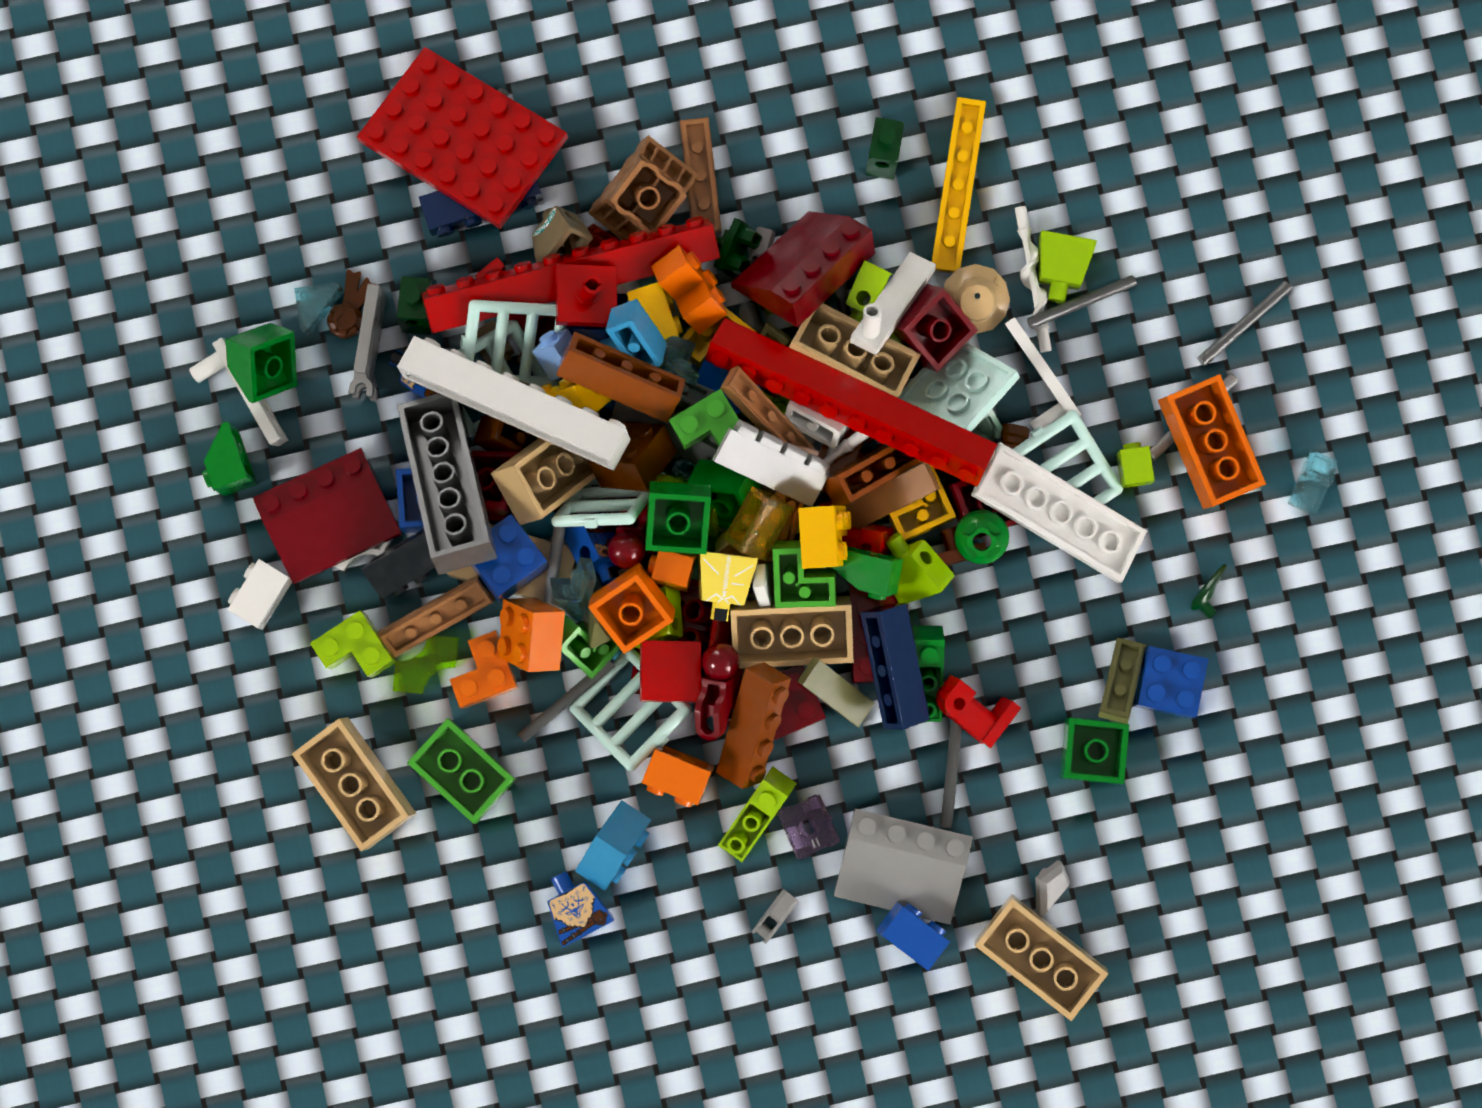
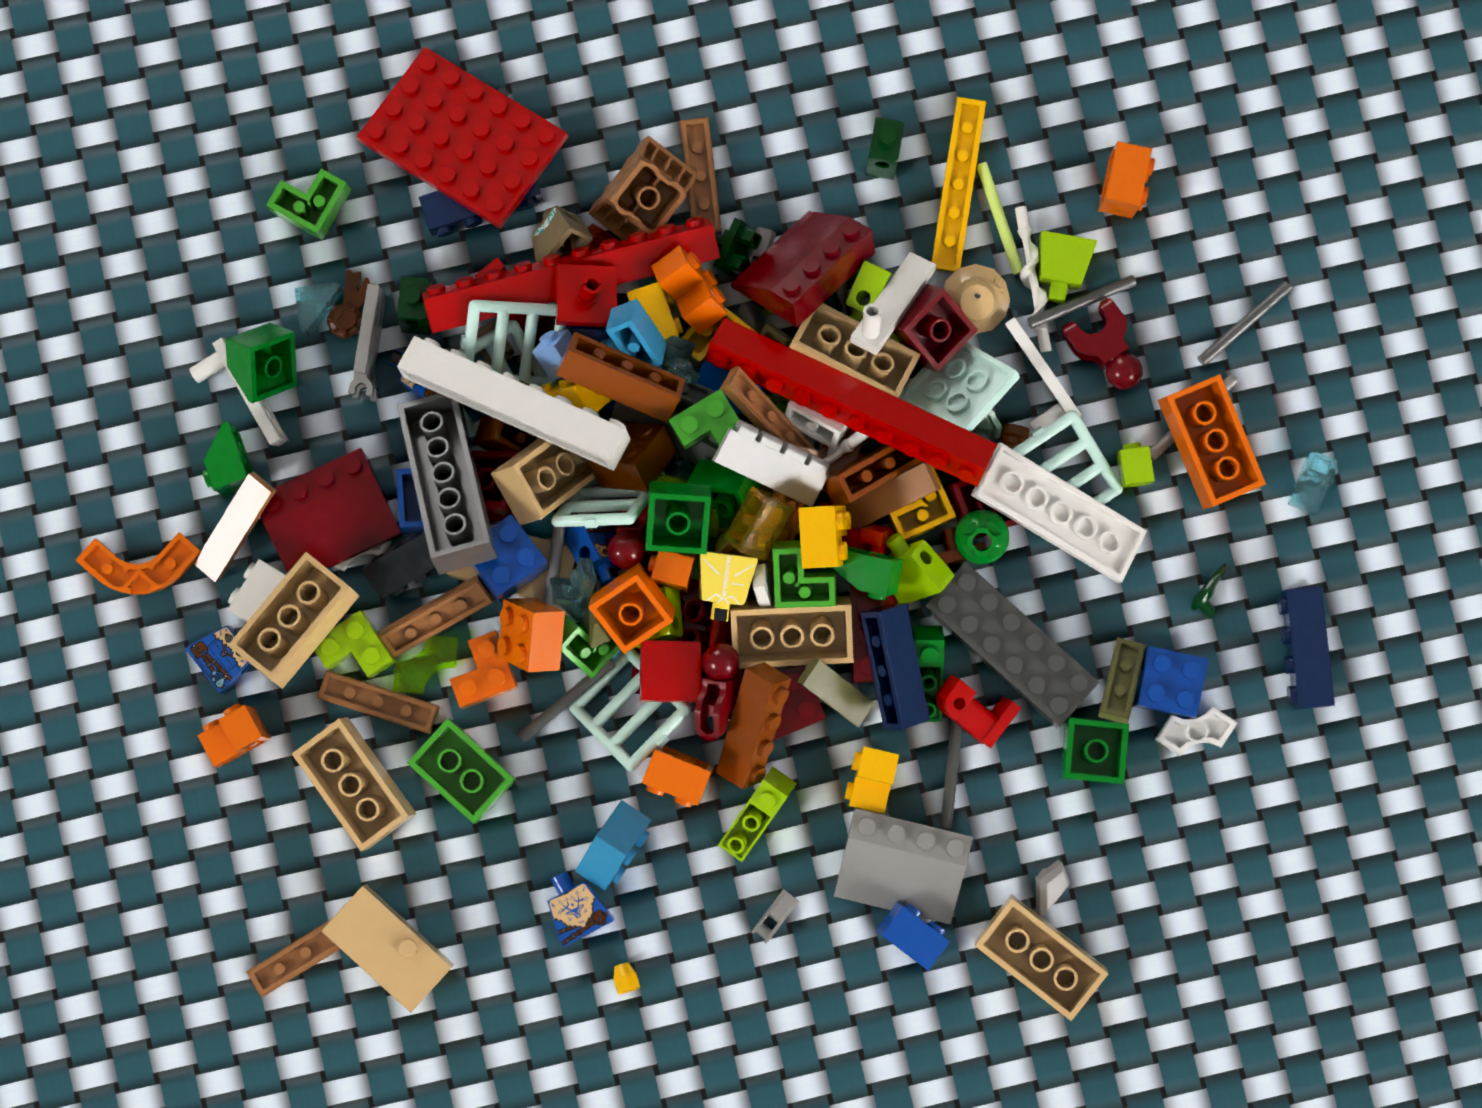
(144, 577): none -> orange plate
(218, 660): none -> torso
(233, 734): none -> orange brick
(234, 526): none -> tile
(292, 961): none -> medium nougat tile
(294, 620): none -> tan brick
(311, 210): none -> bright green brick
(378, 702): none -> medium nougat tile
(387, 947): none -> tan brick
(625, 978): none -> yellow hose
(824, 830): clear purple piece -> none
(872, 780): none -> yellow brick
(1000, 218): none -> yellowish green bar
(1011, 645): none -> dark grey brick
(1106, 347): none -> dark red piece
(1125, 180): none -> orange brick
(1209, 728): none -> white tile
(1306, 648): none -> dark blue brick

